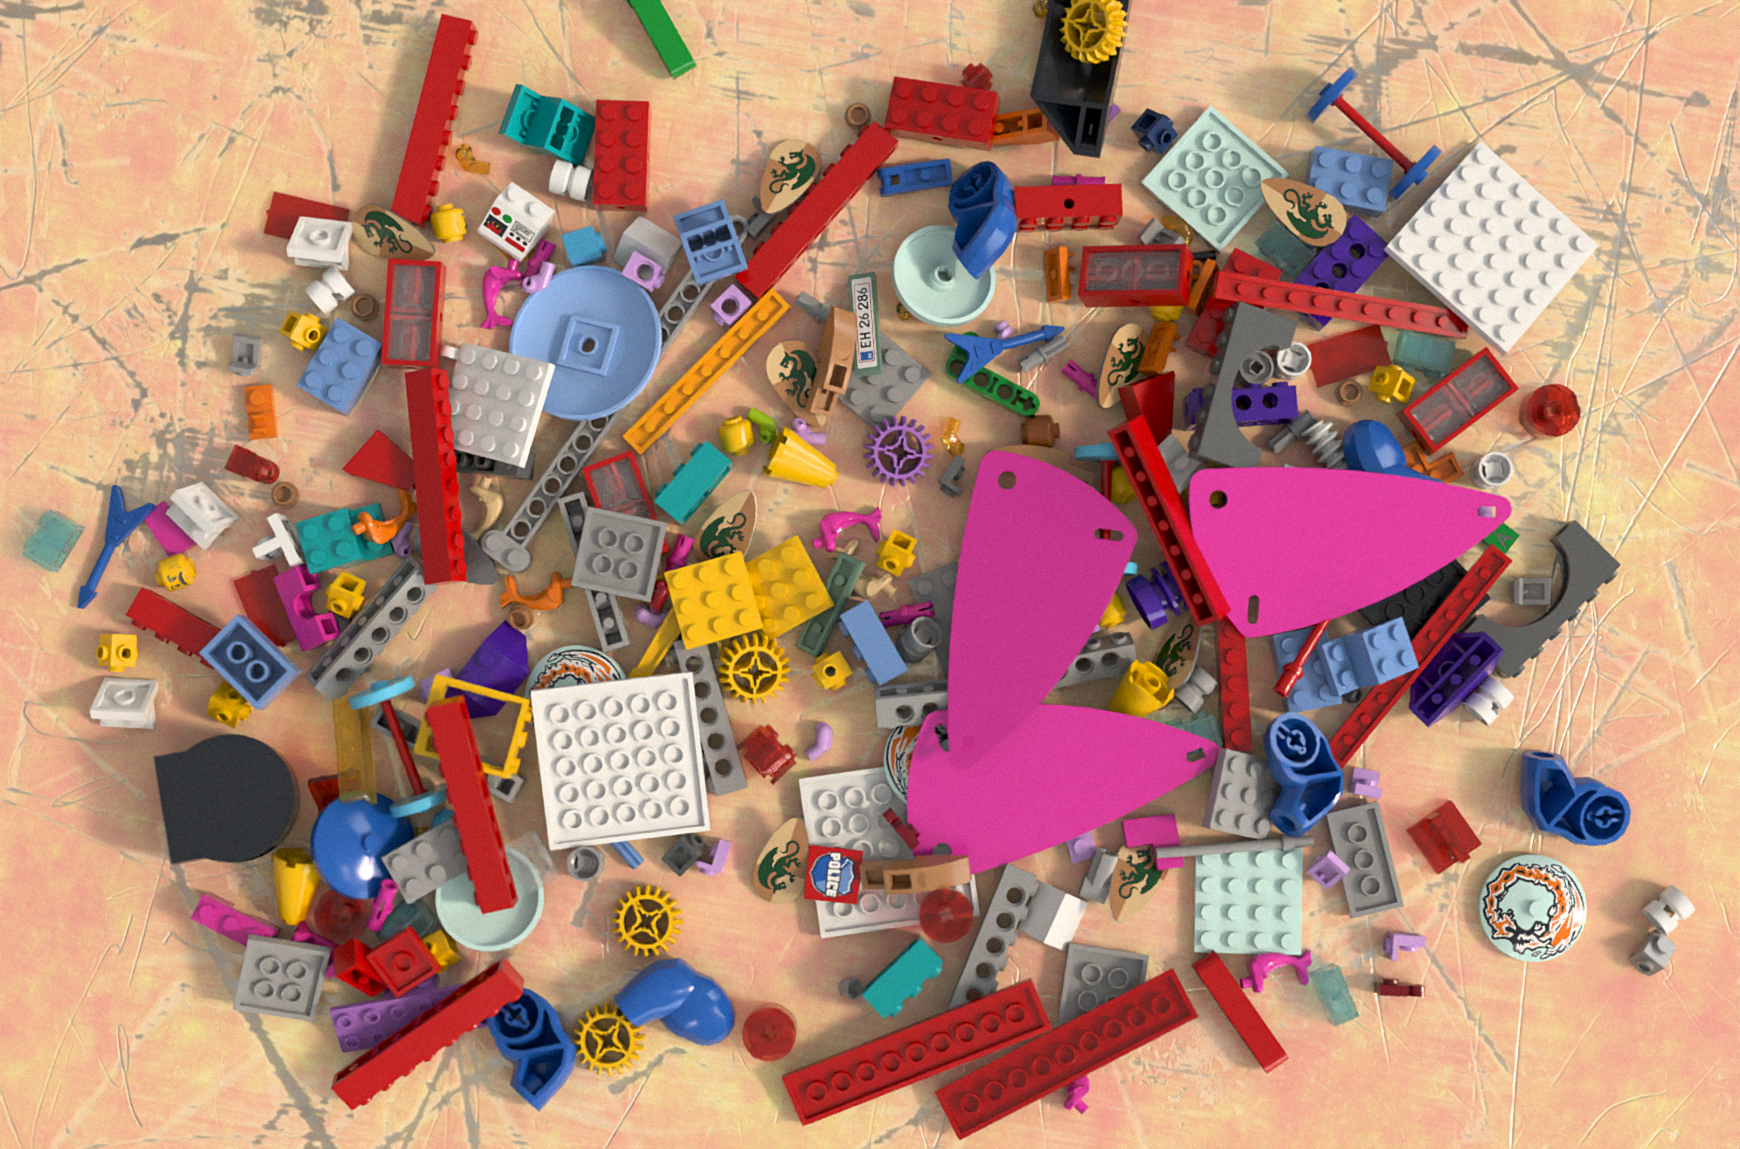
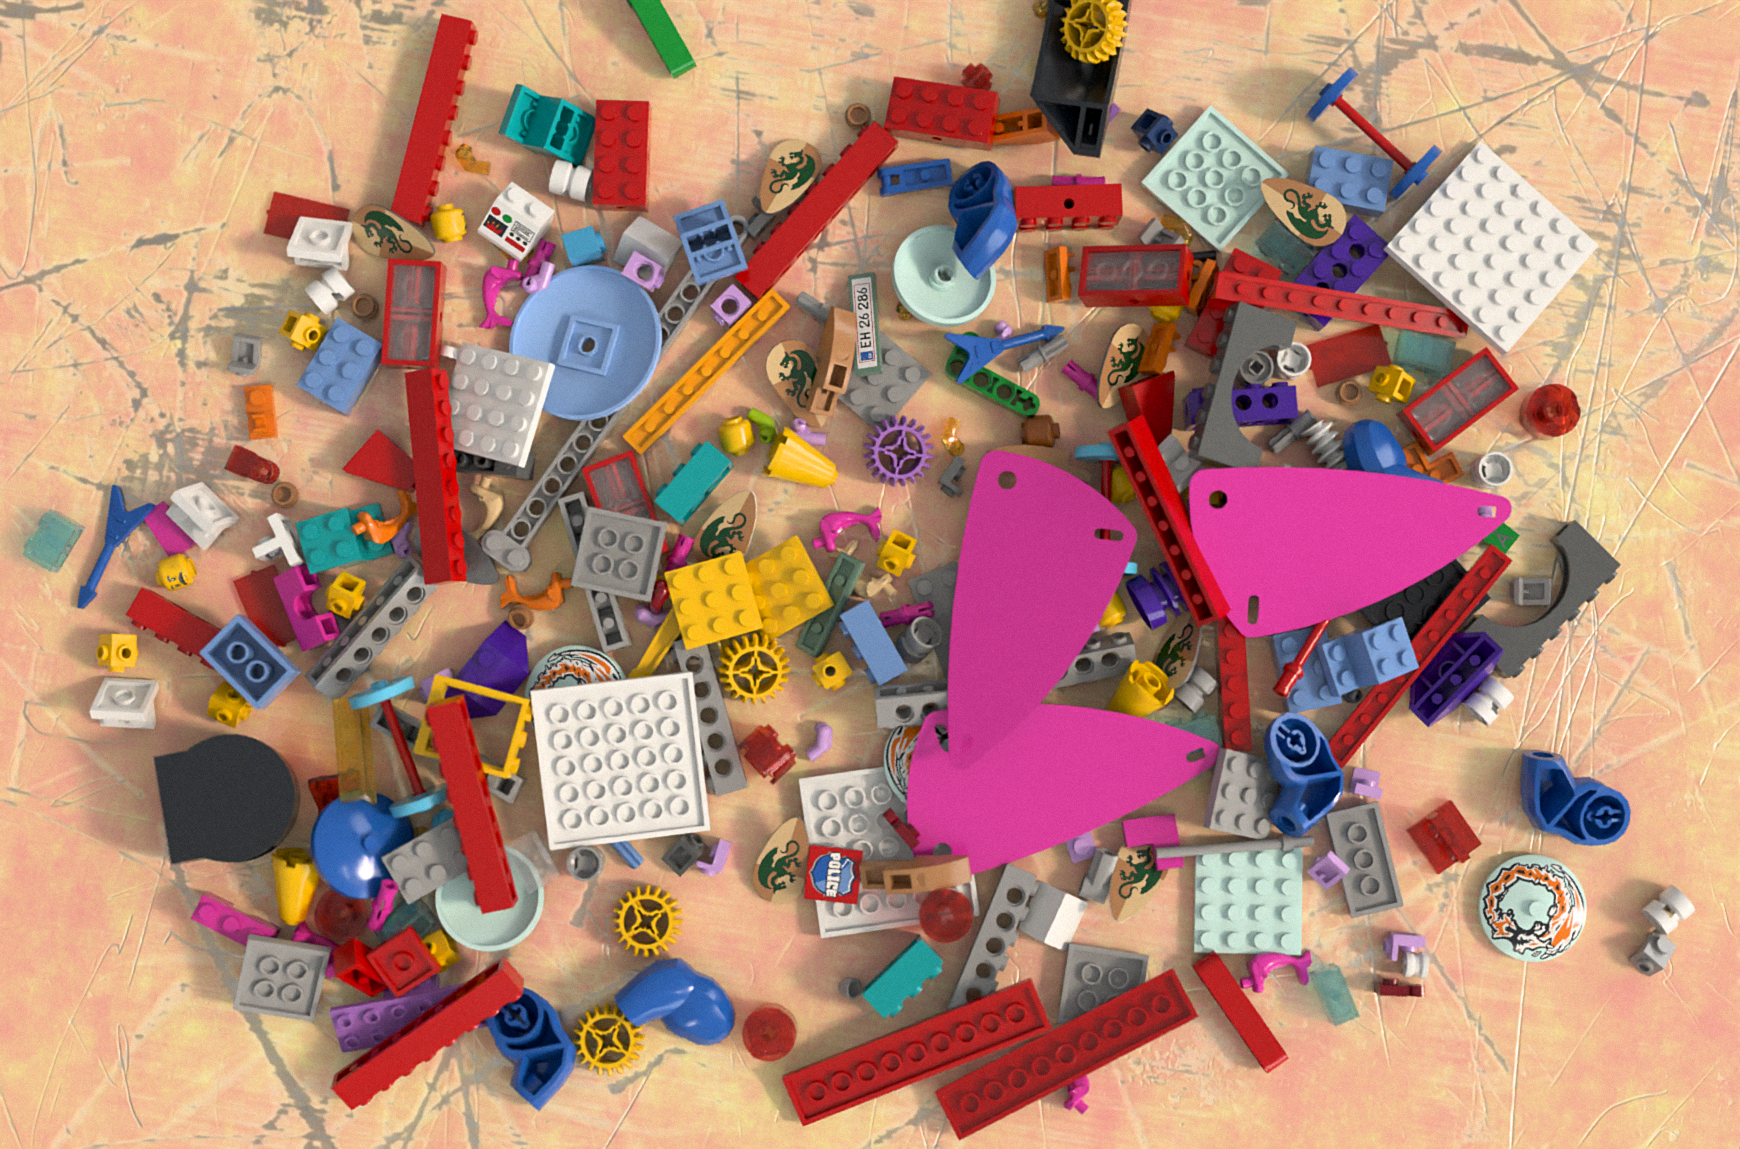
(1415, 964): none -> white wheel

